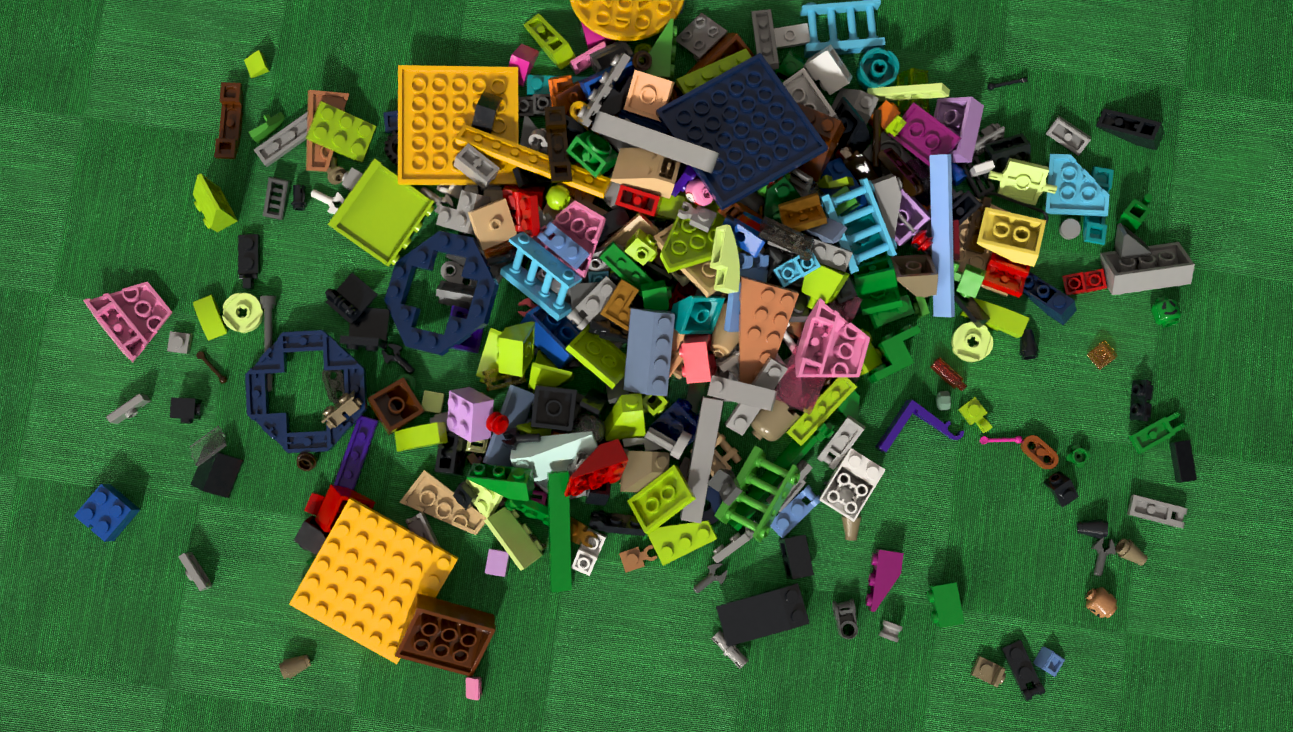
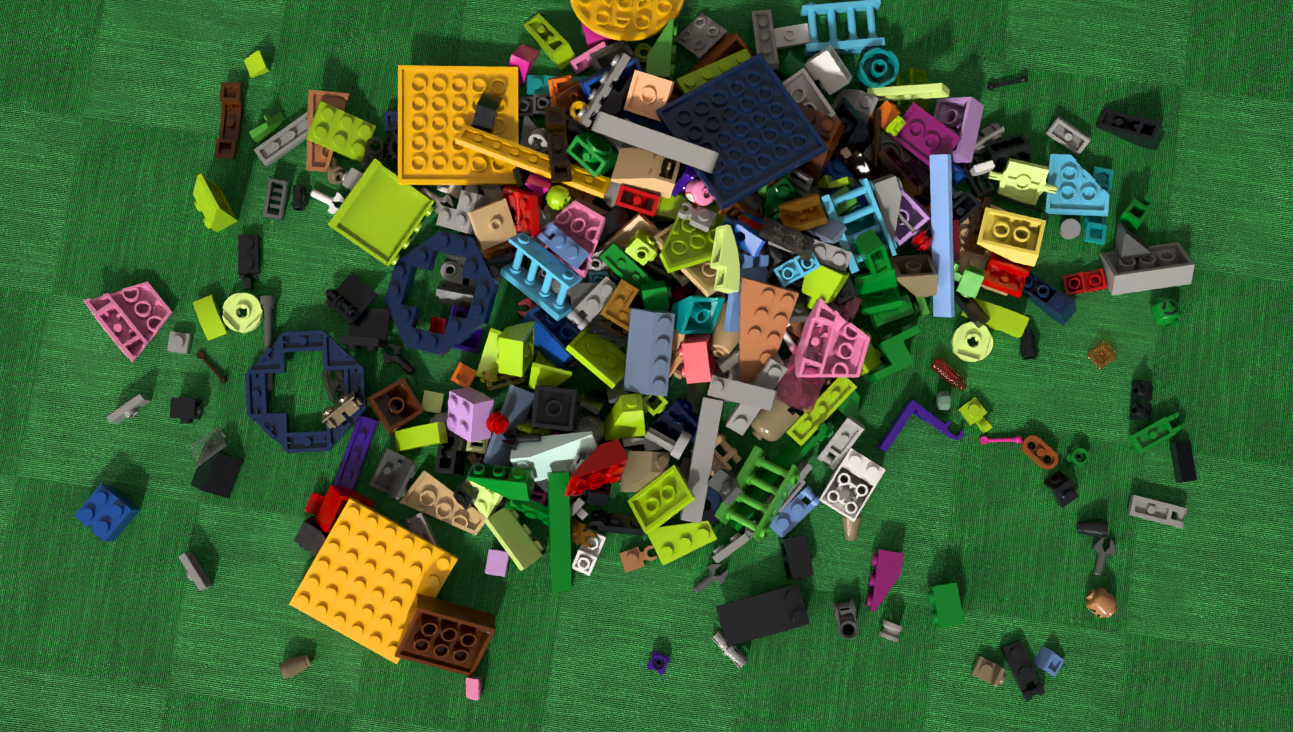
(306, 461): dark brown plate -> none
(369, 155): none -> clear smoke piece
(393, 473): none -> dark grey bracket
(438, 325): none -> red plate
(464, 375): none -> orange plate
(476, 166): light grey hinge -> none
(538, 184): none -> dark pink slope
(576, 508): none -> light grey tile
(647, 60): dark brown plate -> none
(652, 664): none -> dark purple plate
(873, 253): none -> green slope
(1129, 551): dark tan cone -> none

